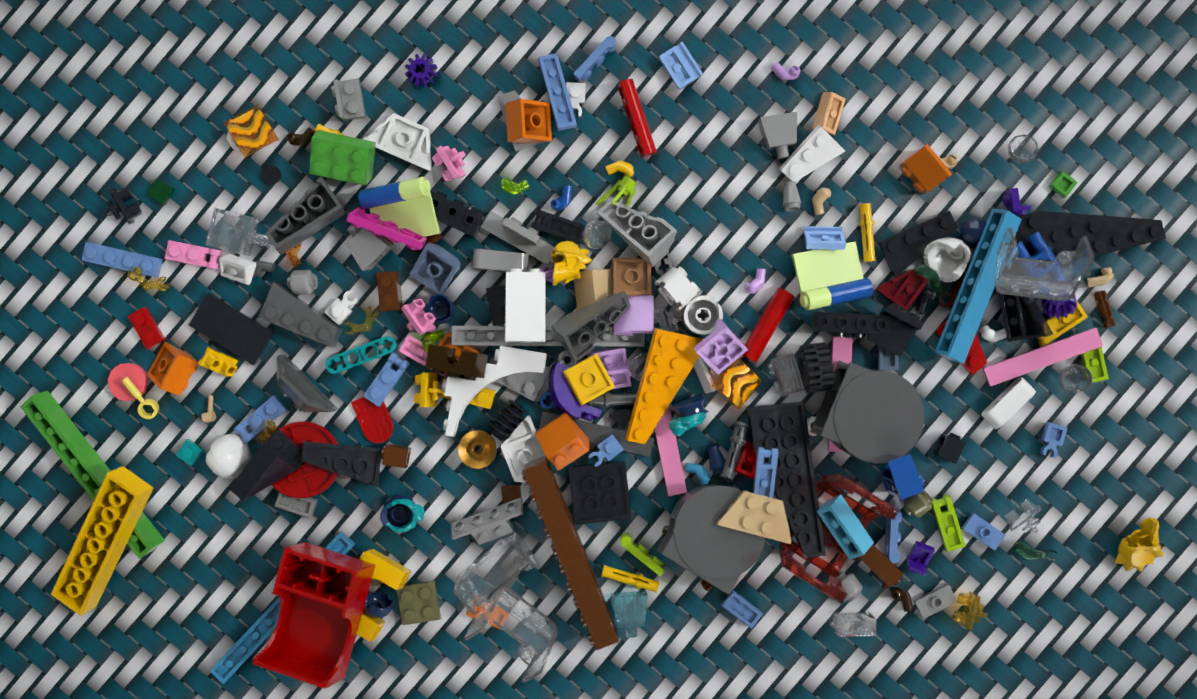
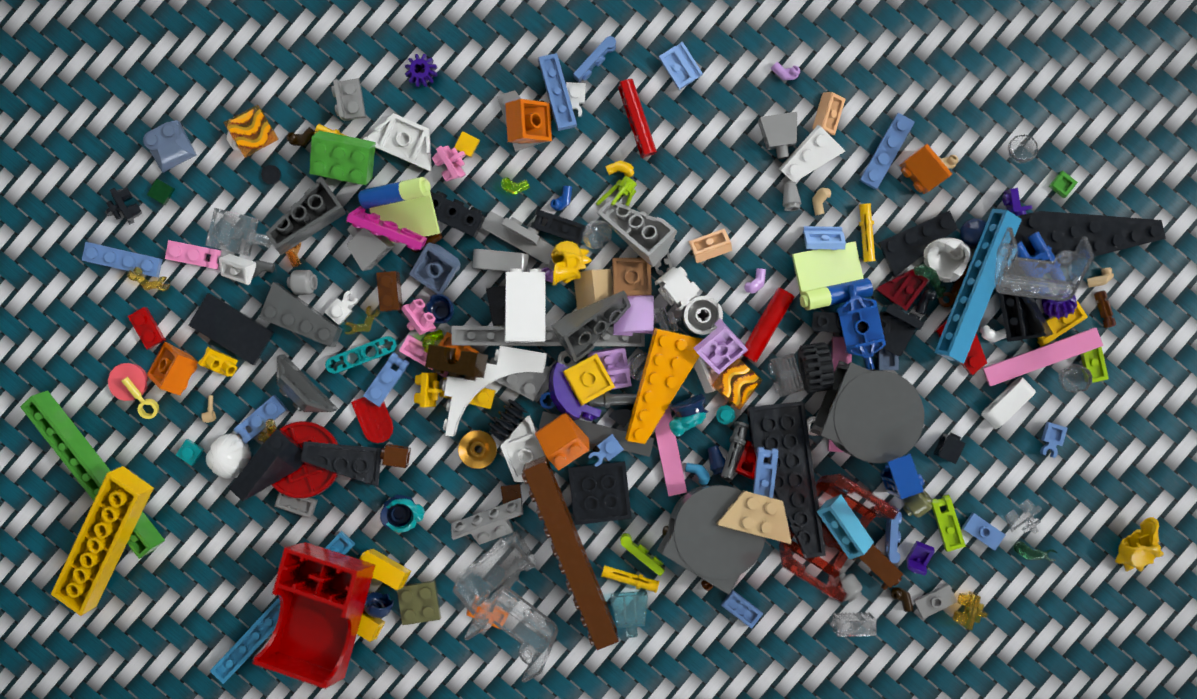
(169, 145): none -> sand blue slope
(467, 144): none -> yellow tile
(710, 245): none -> light nougat slope
(725, 414): none -> teal plate
(853, 312): none -> blue plate
(887, 151): none -> medium blue plate

